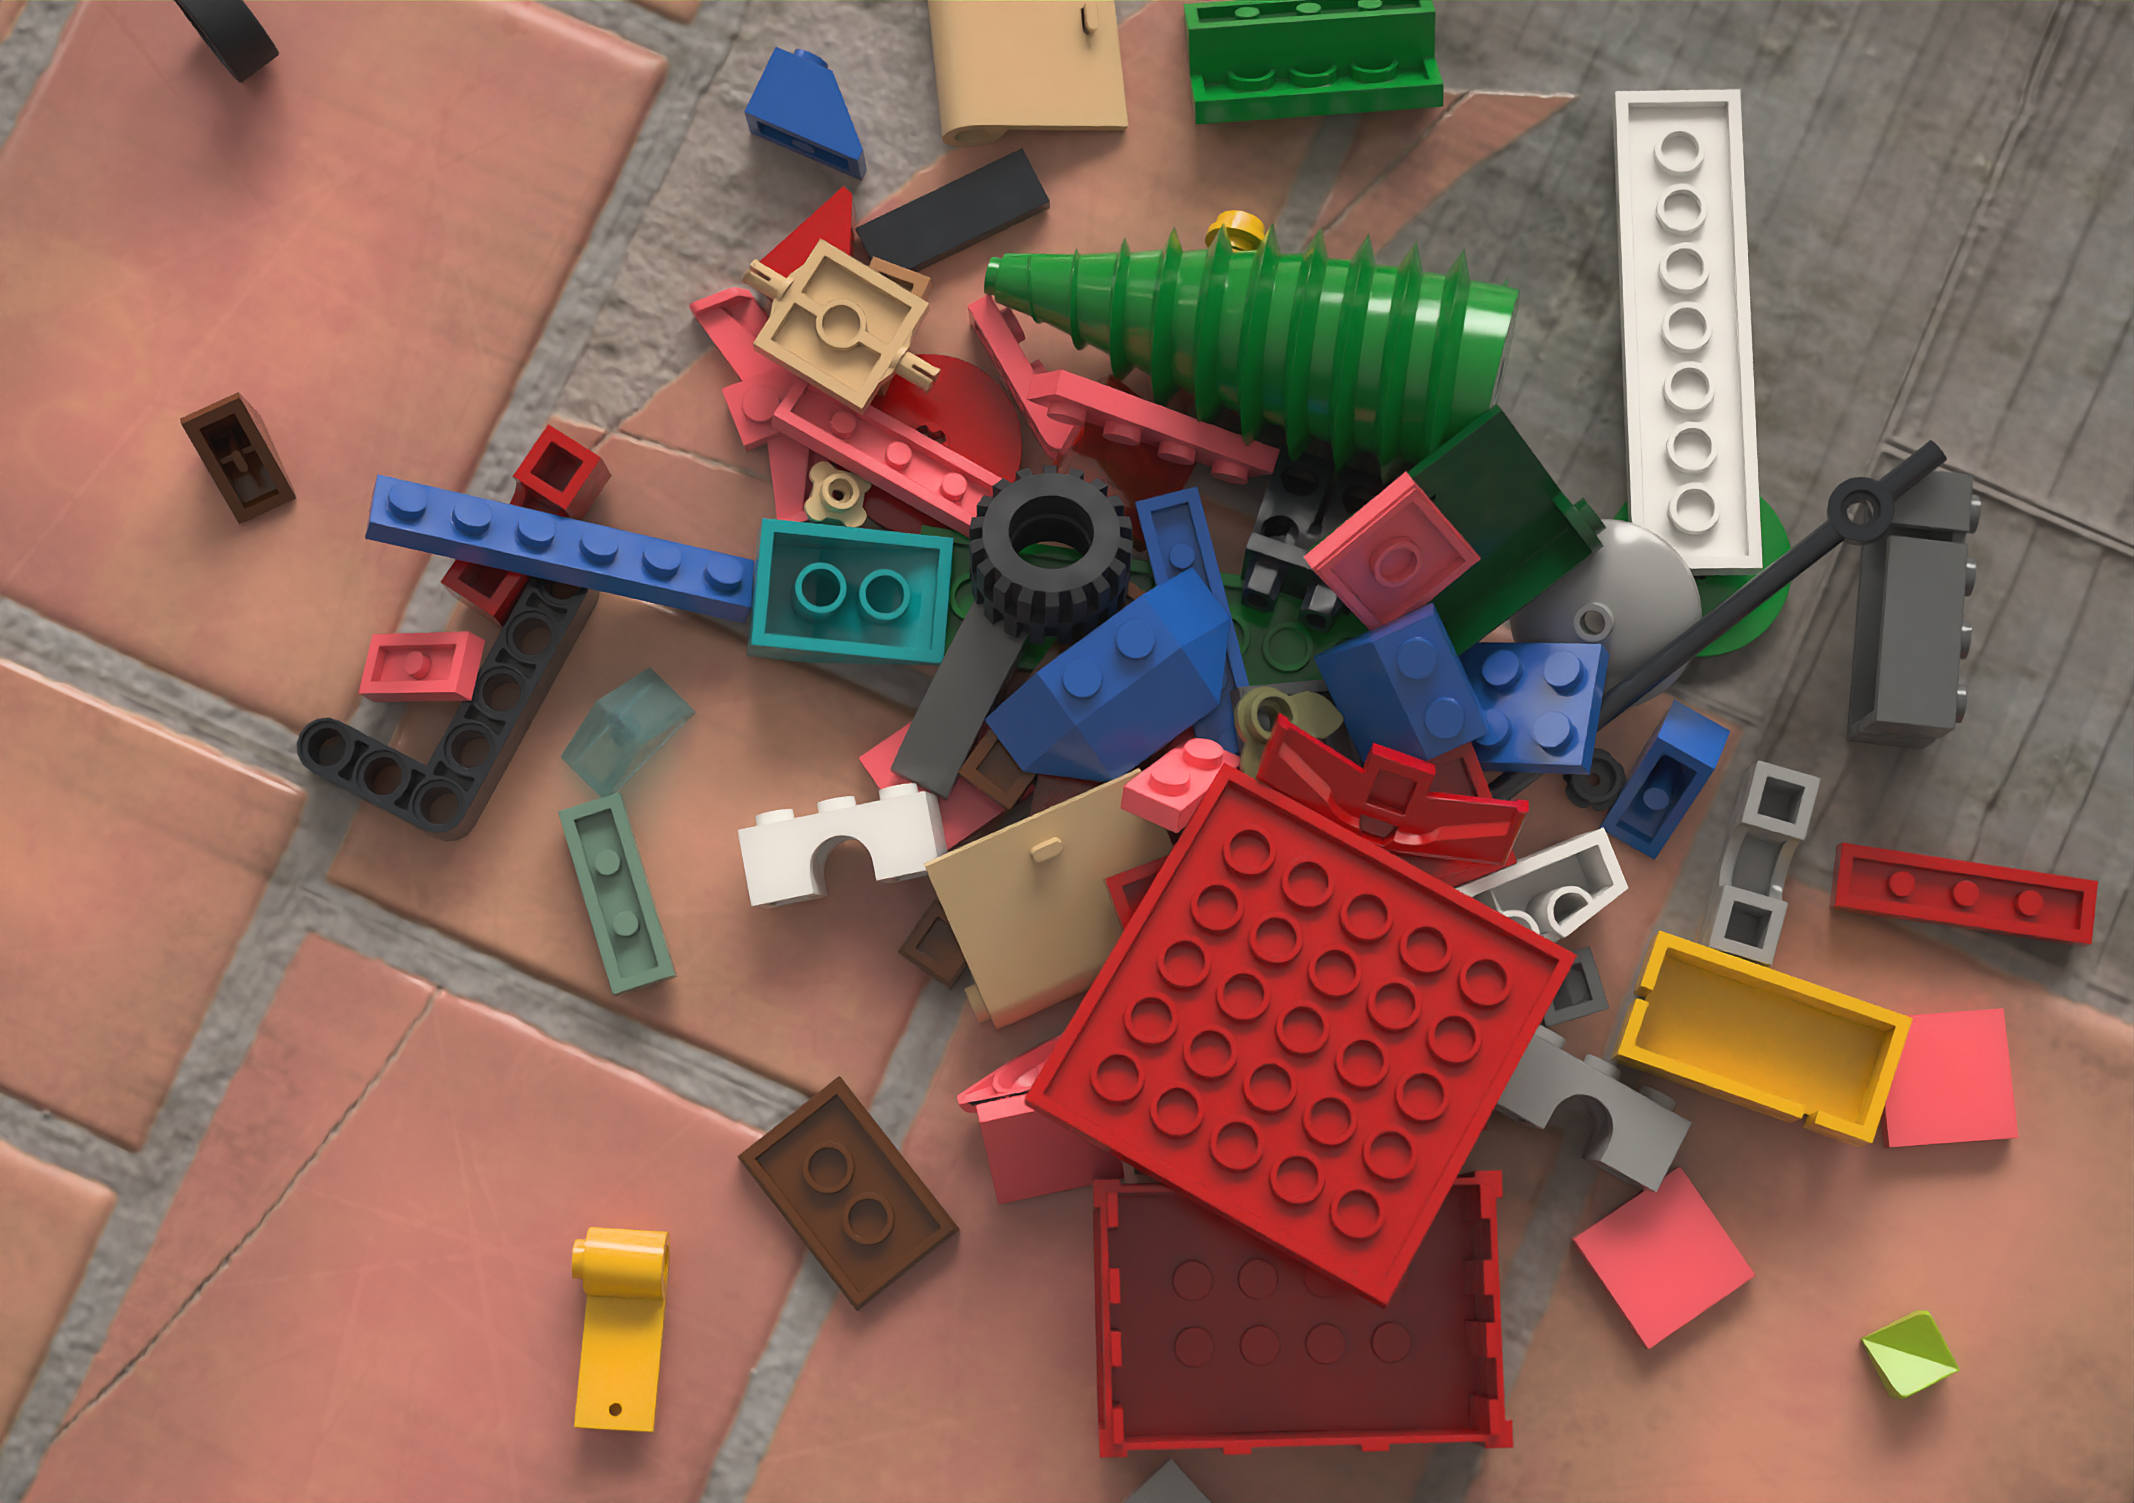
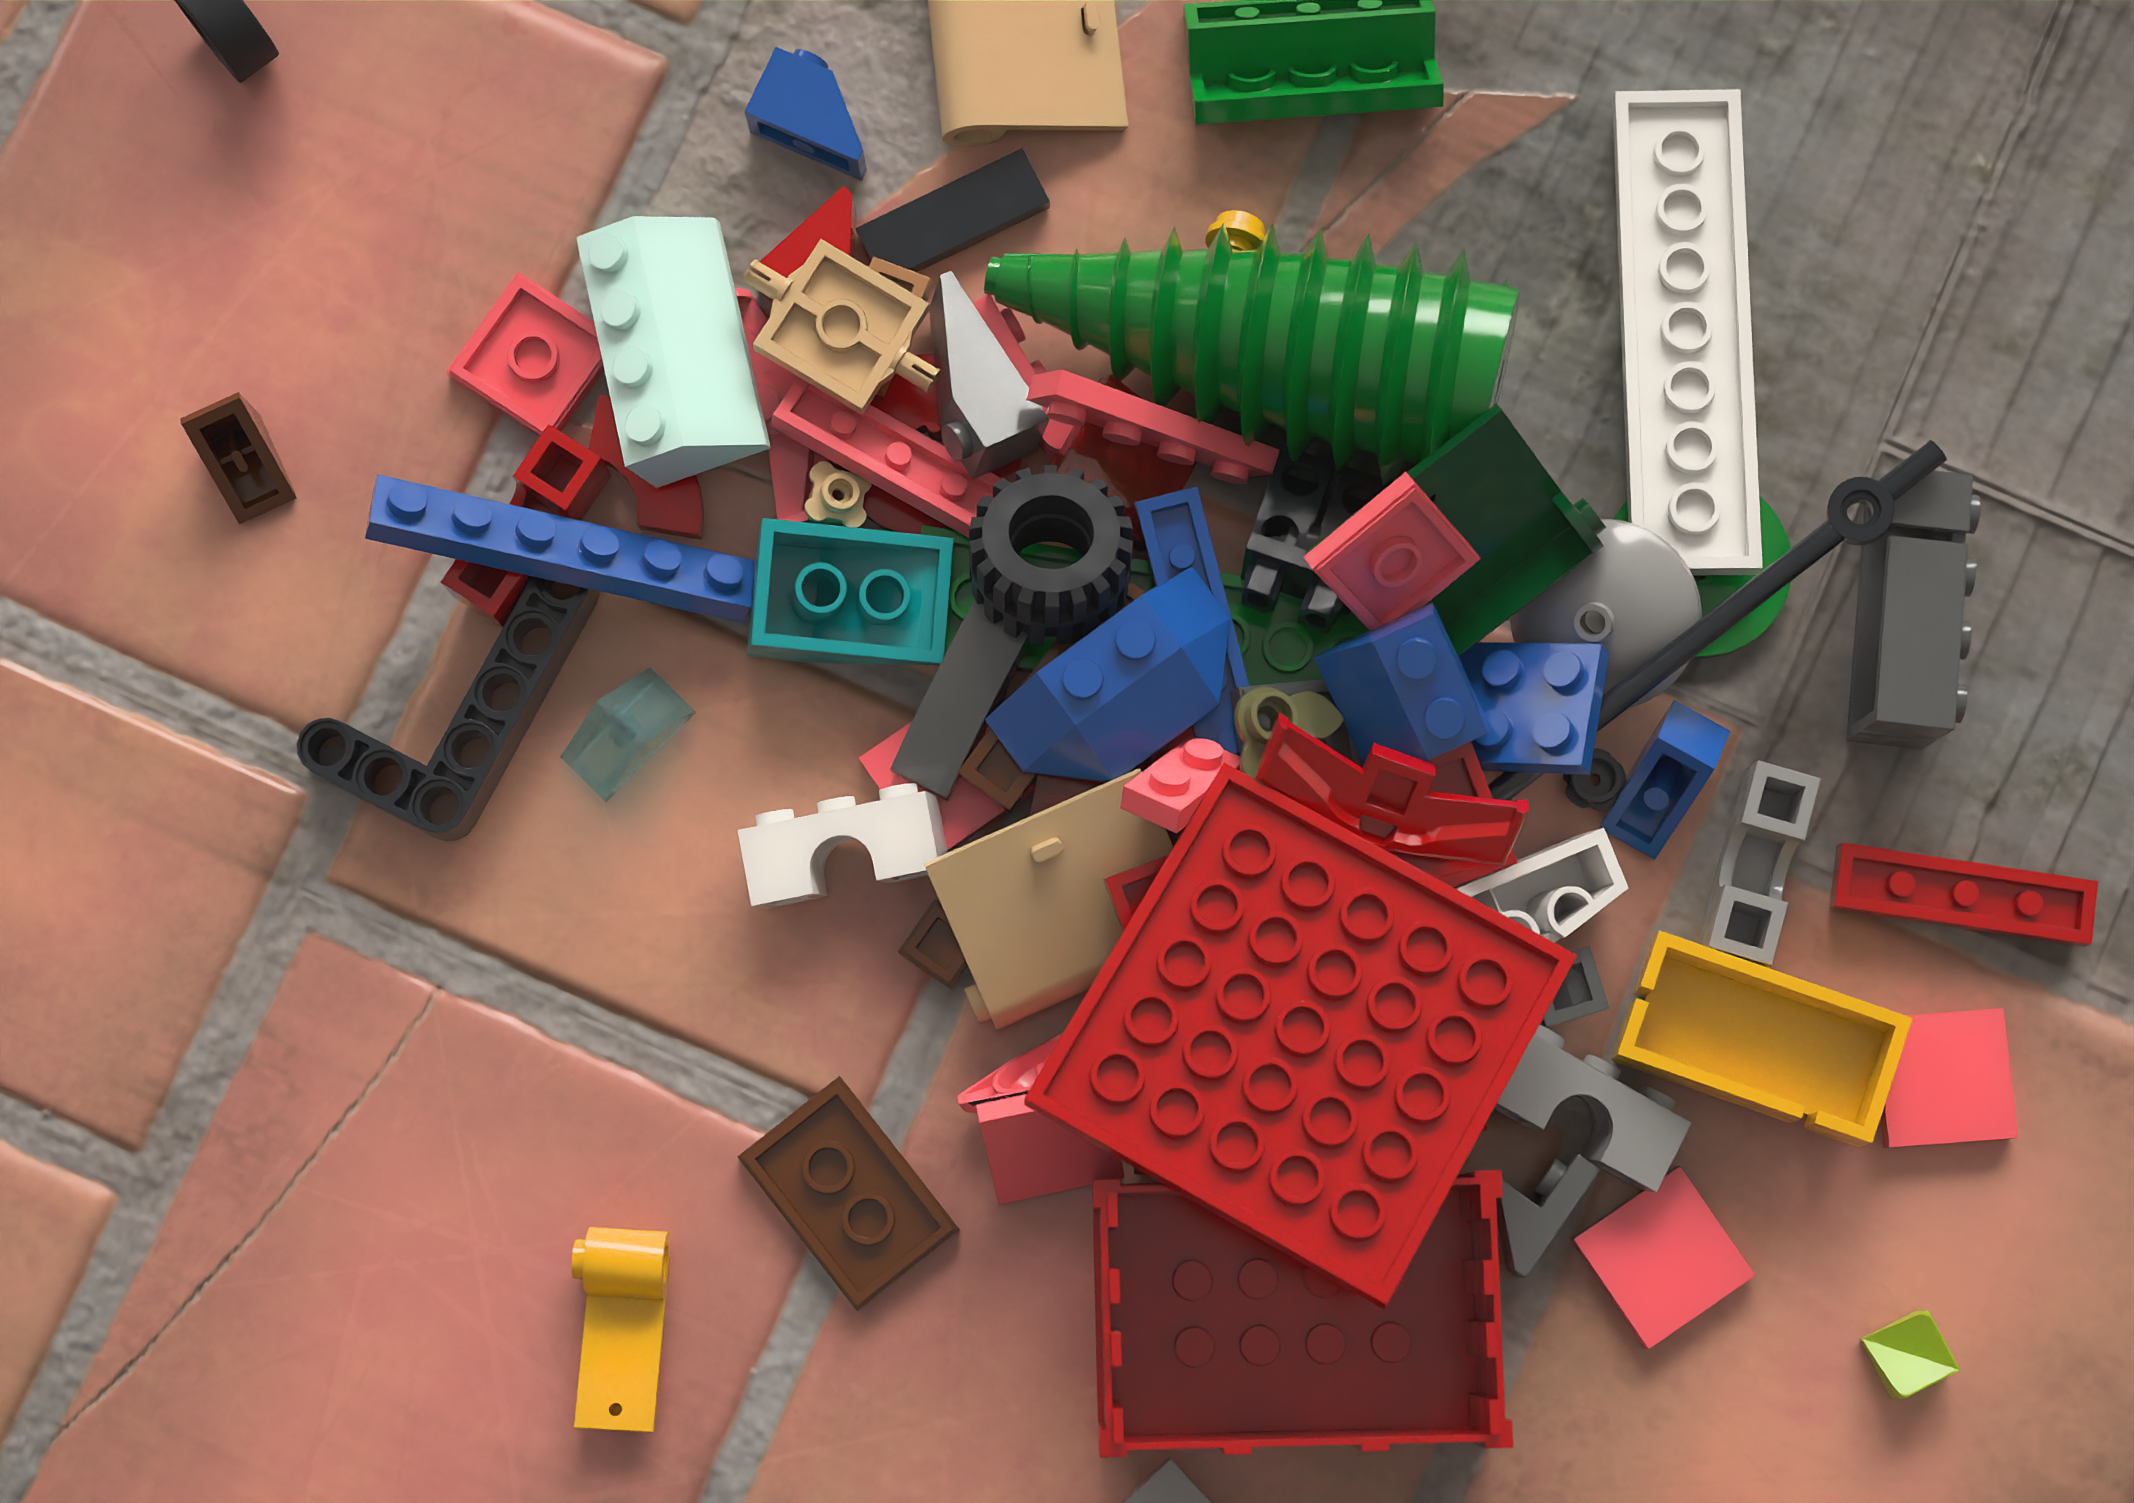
(422, 667): coral plate -> none
(531, 357): none -> coral tile
(617, 894): sand green plate -> none
(667, 509): none -> red tile
(672, 346): none -> light aqua slope
(979, 388): none -> slope
(1530, 1227): none -> dark grey slope

